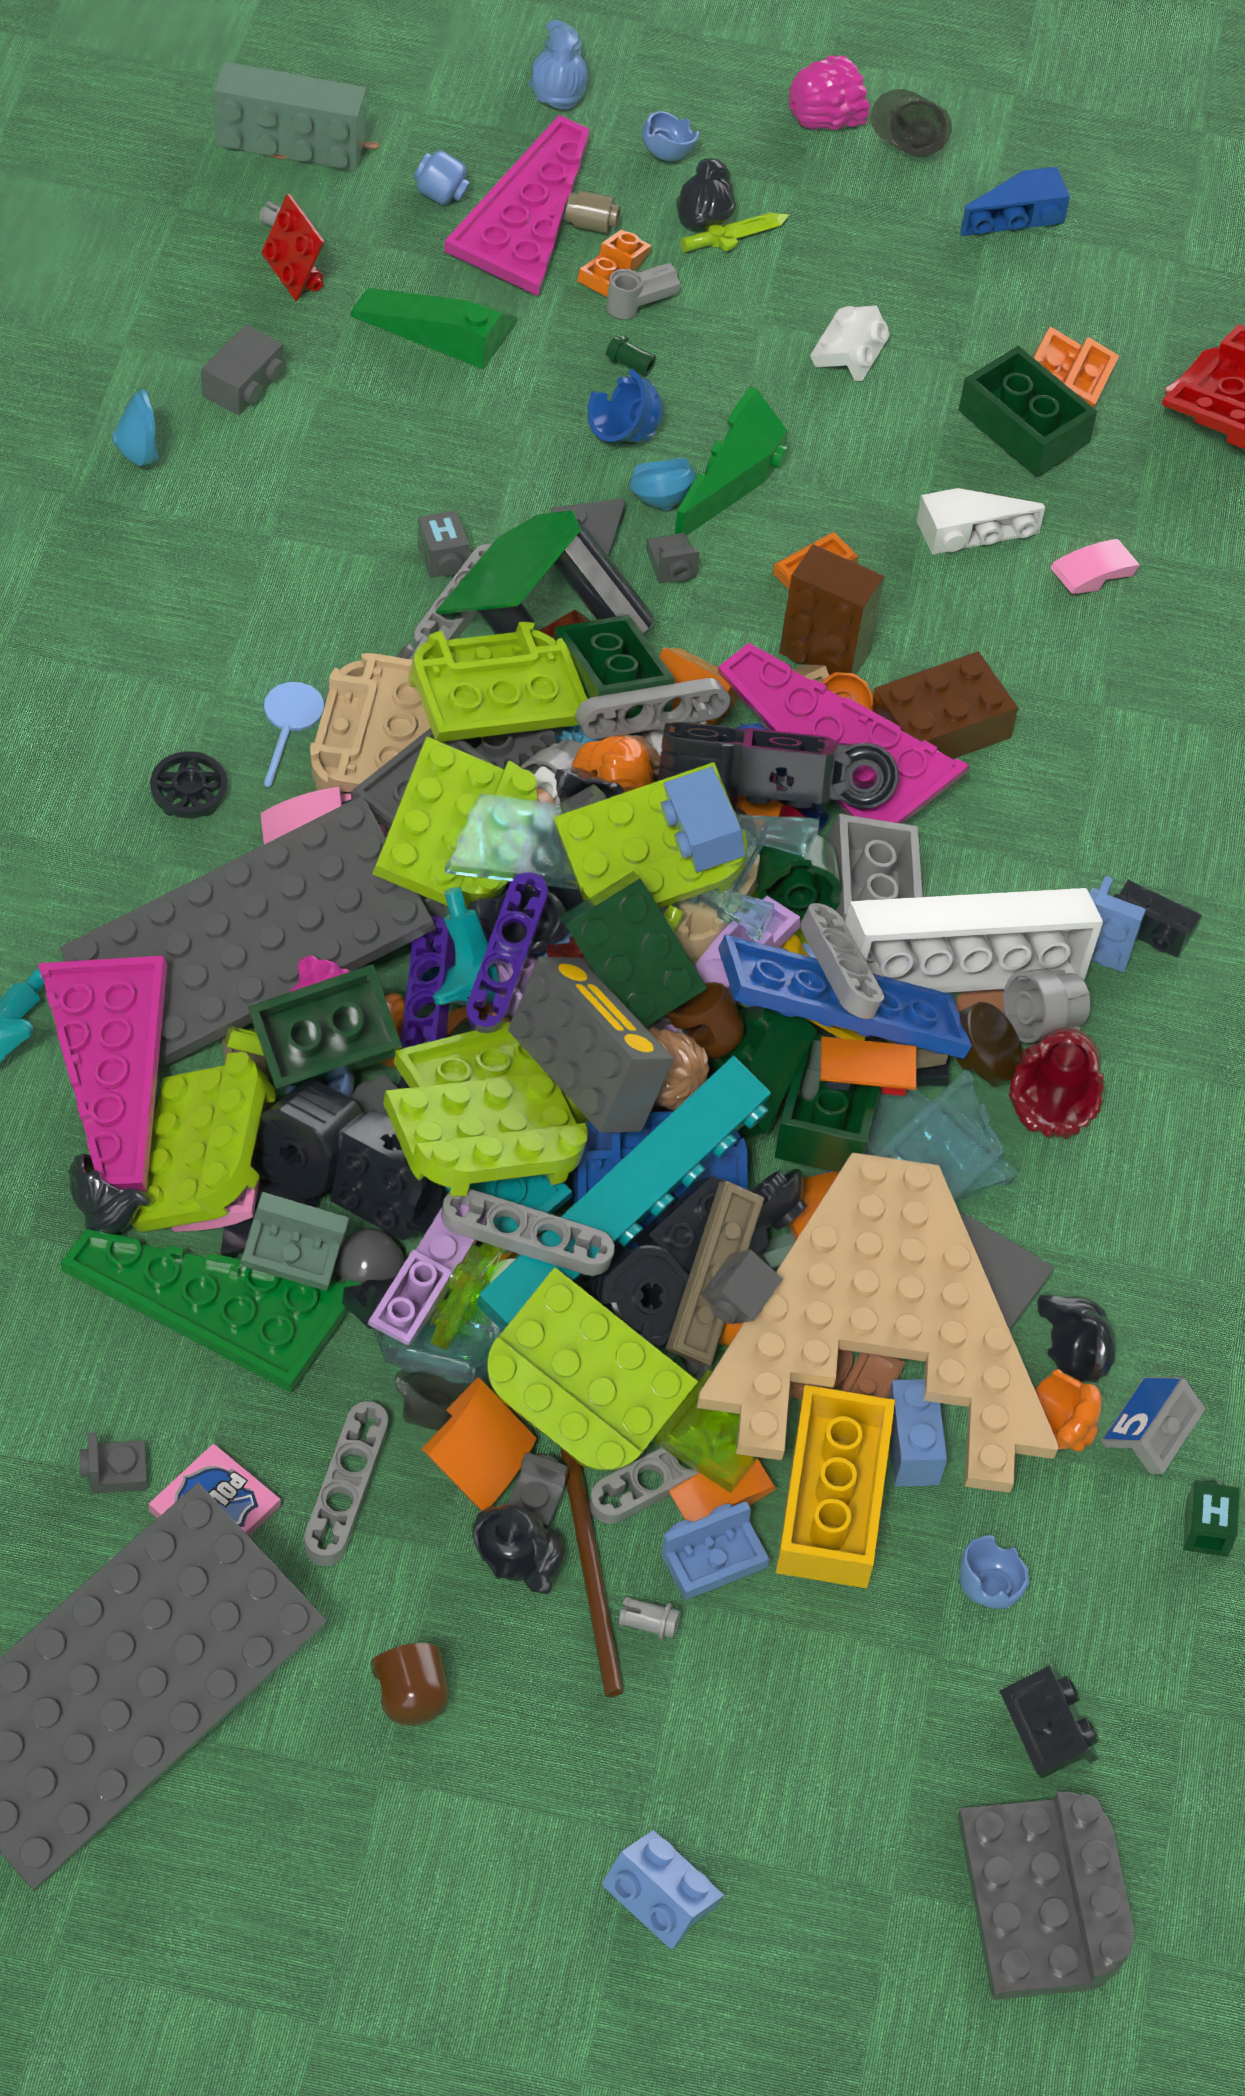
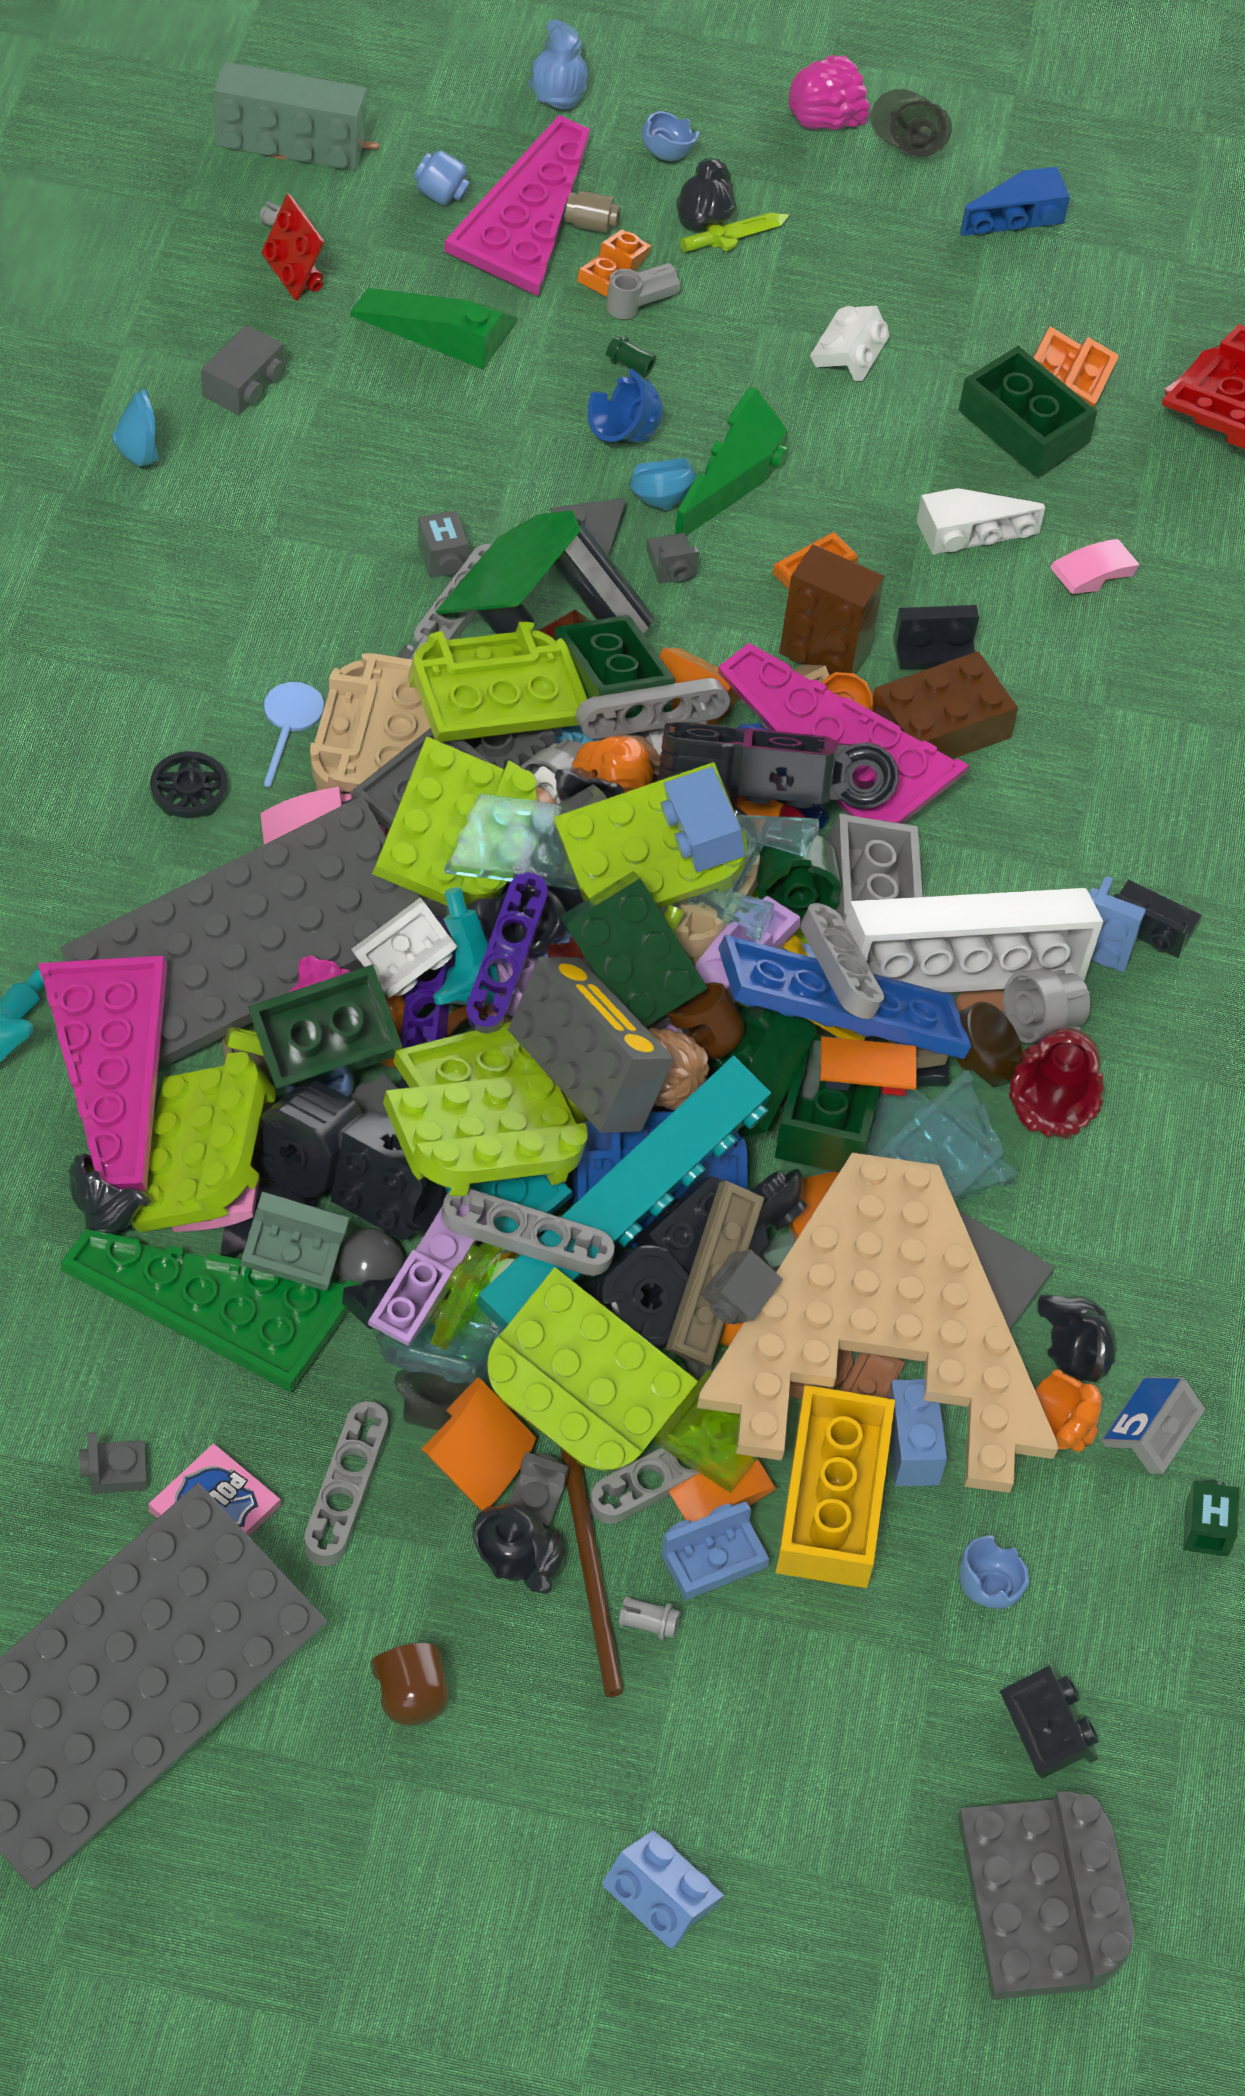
(406, 948): none -> white bracket
(934, 635): none -> black bracket

